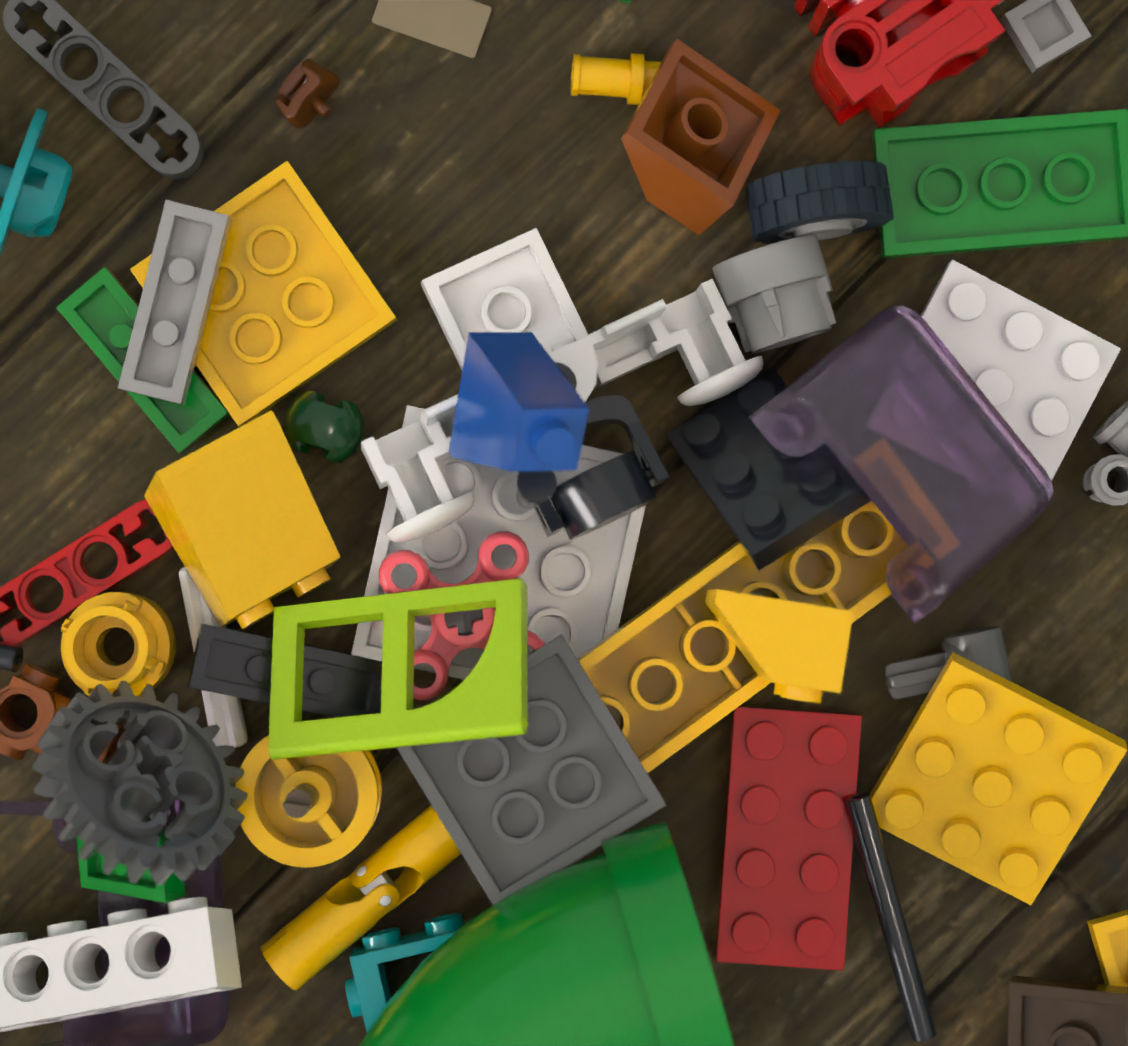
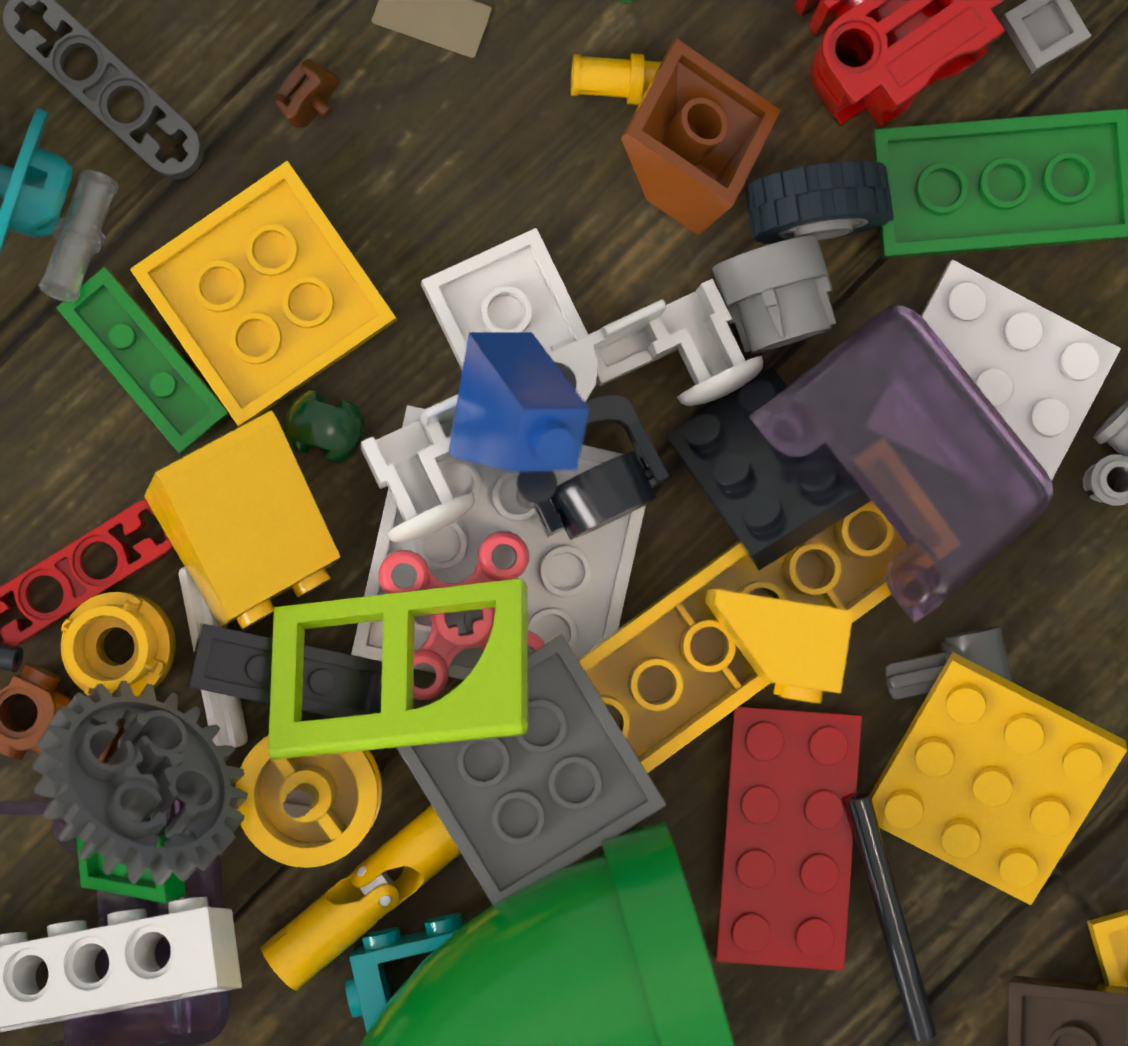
(78, 236): none -> clear pin
(175, 302): light grey plate -> none

